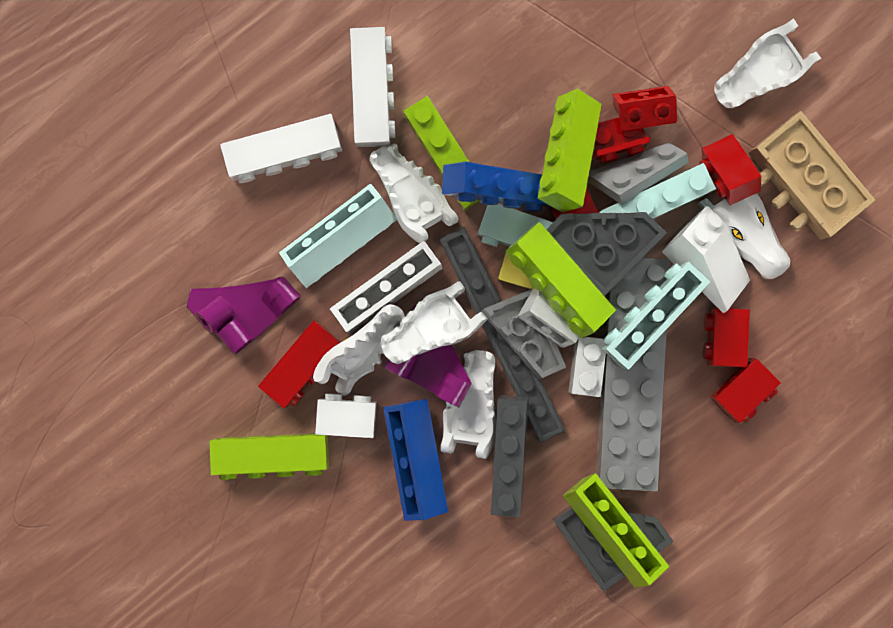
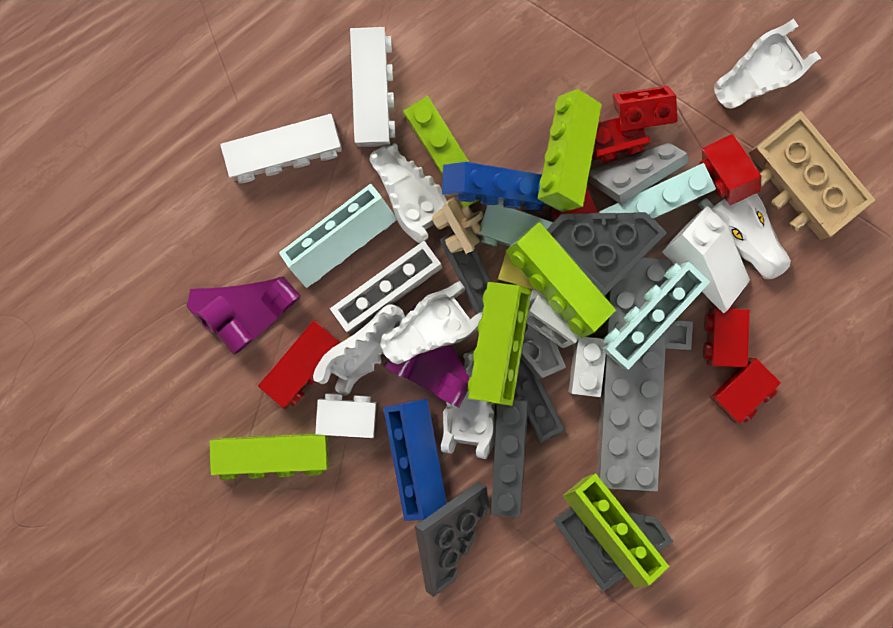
(448, 535): none -> dark grey plate
(462, 222): none -> tan hips
(499, 343): none -> lime brick
(679, 335): none -> light grey plate

